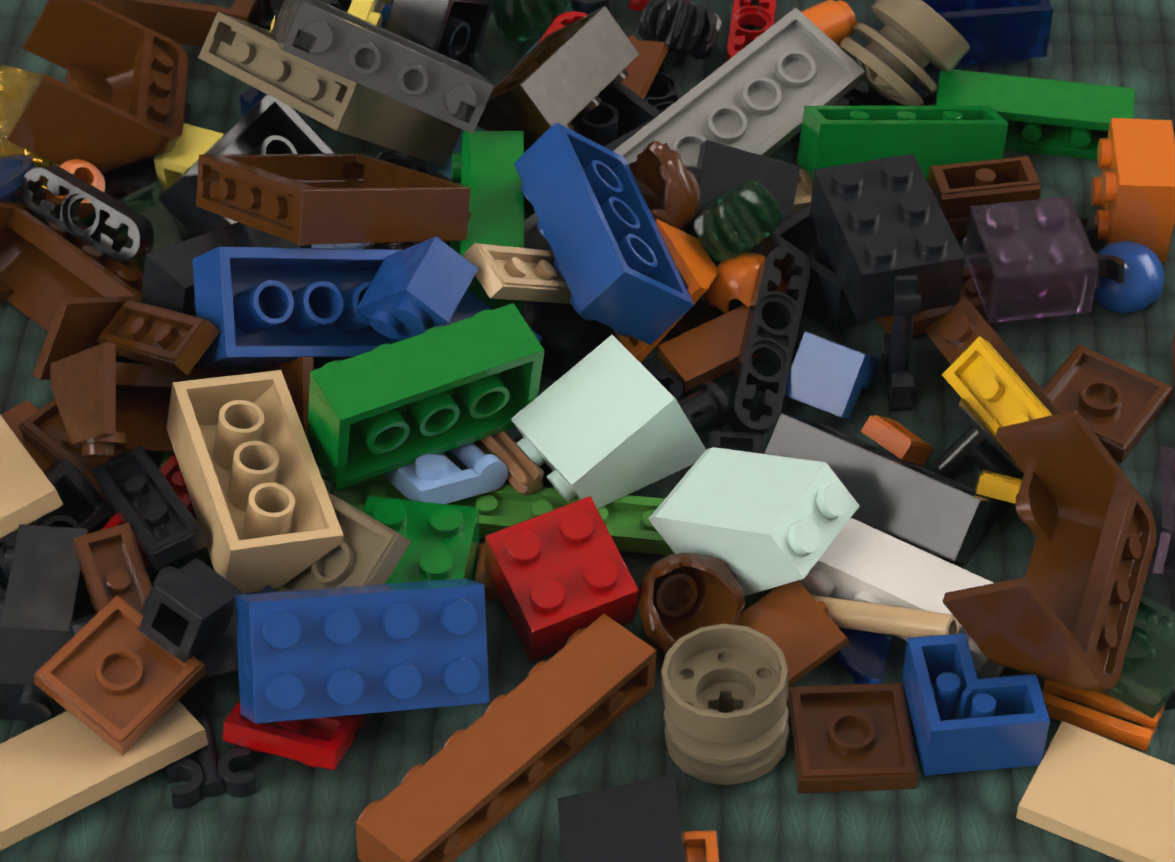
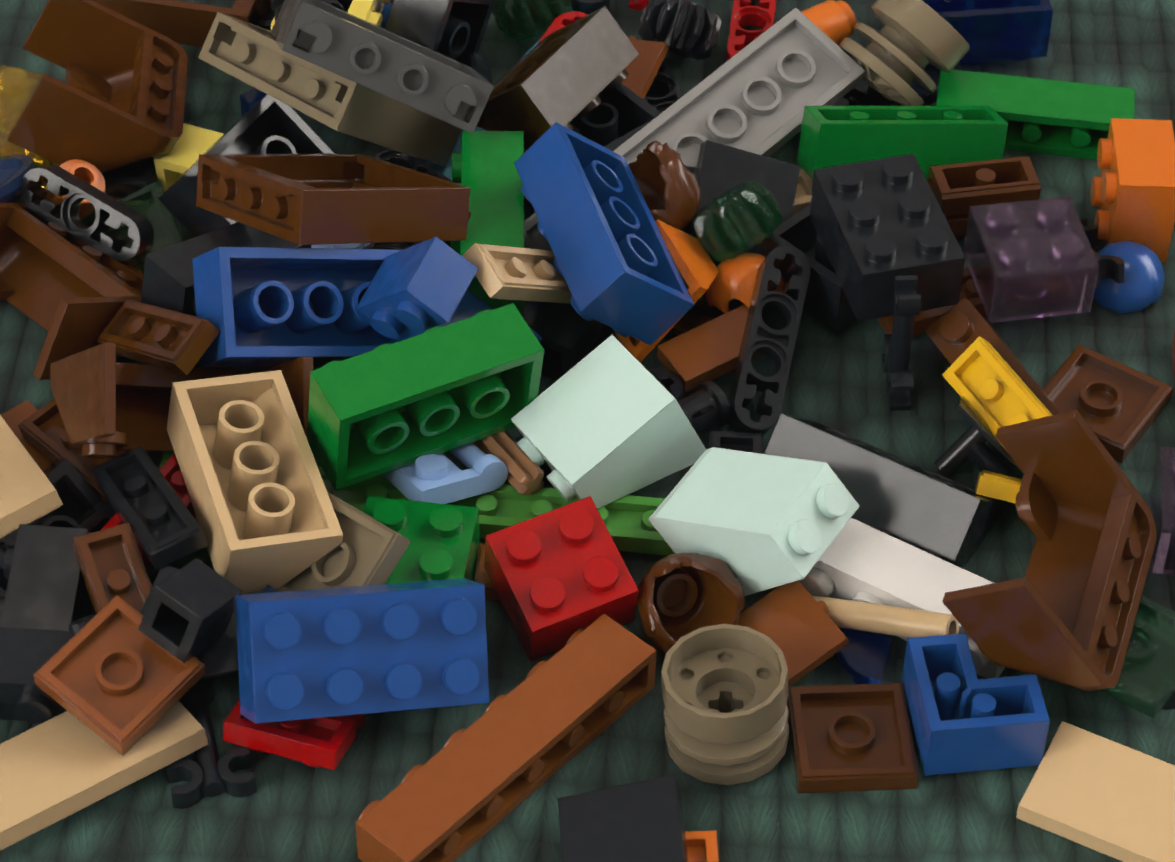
(829, 374): piece -> none
(897, 439): orange tile -> none
(1097, 716): orange tile -> none

